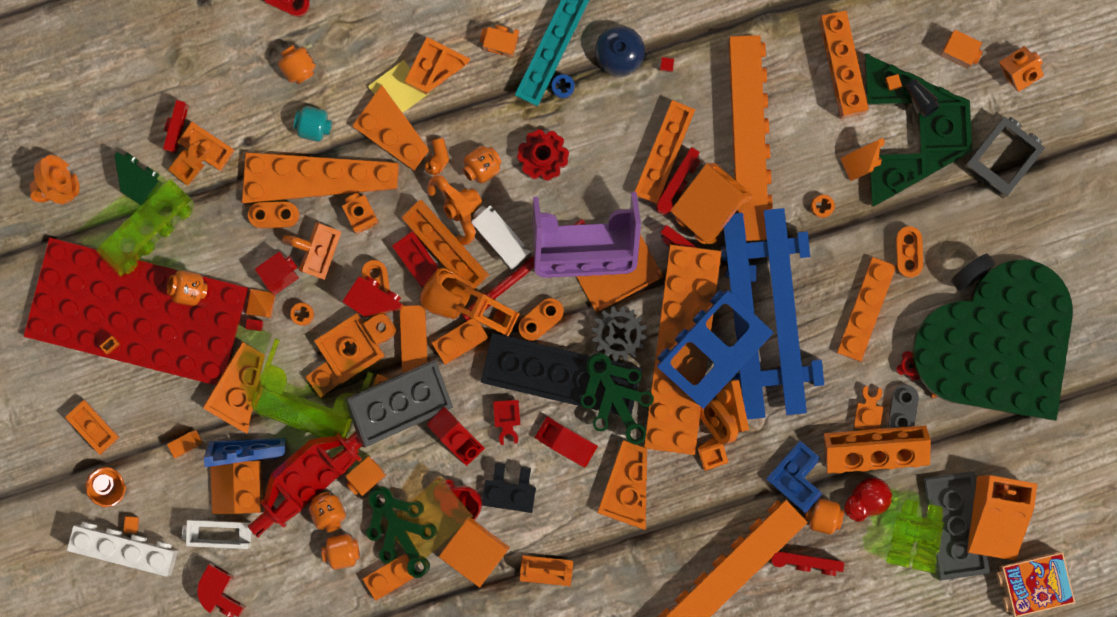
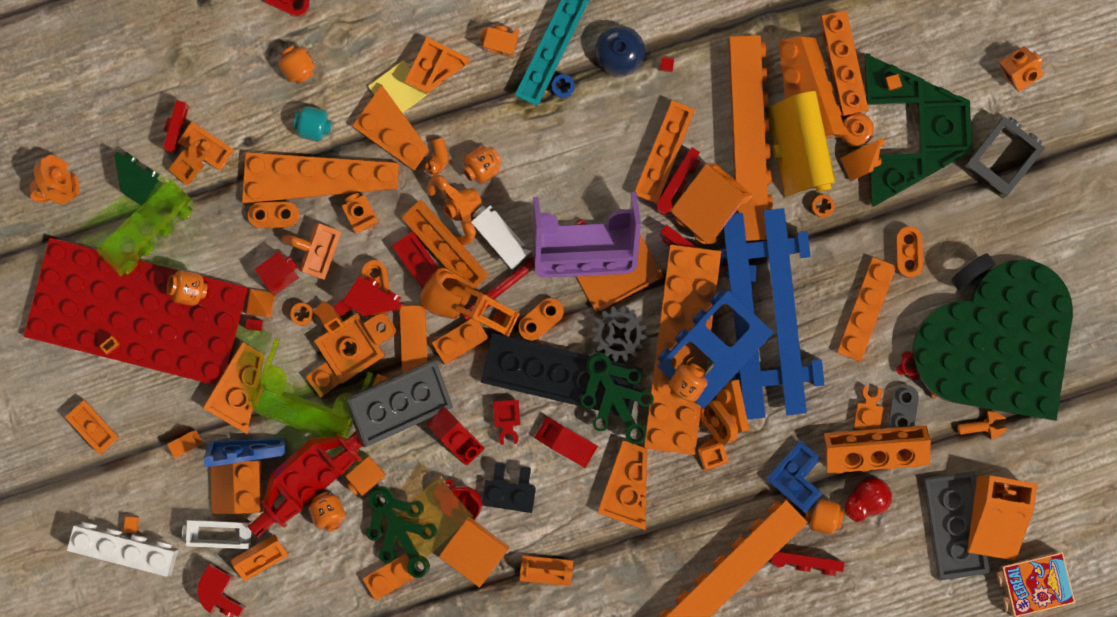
(105, 487): orange hair -> none
(259, 557): none -> orange plate
(329, 317): none -> orange piece
(341, 308): none -> red piece
(341, 551): orange head -> none
(536, 143): red plant -> none
(688, 383): none -> orange head
(800, 144): none -> yellow door
(805, 72): none -> orange wedge
(859, 129): none -> orange head
(917, 529): clear neon green hips -> none
(922, 98): black cone -> none
(962, 49): orange brick -> none
(983, 426): none -> orange bar

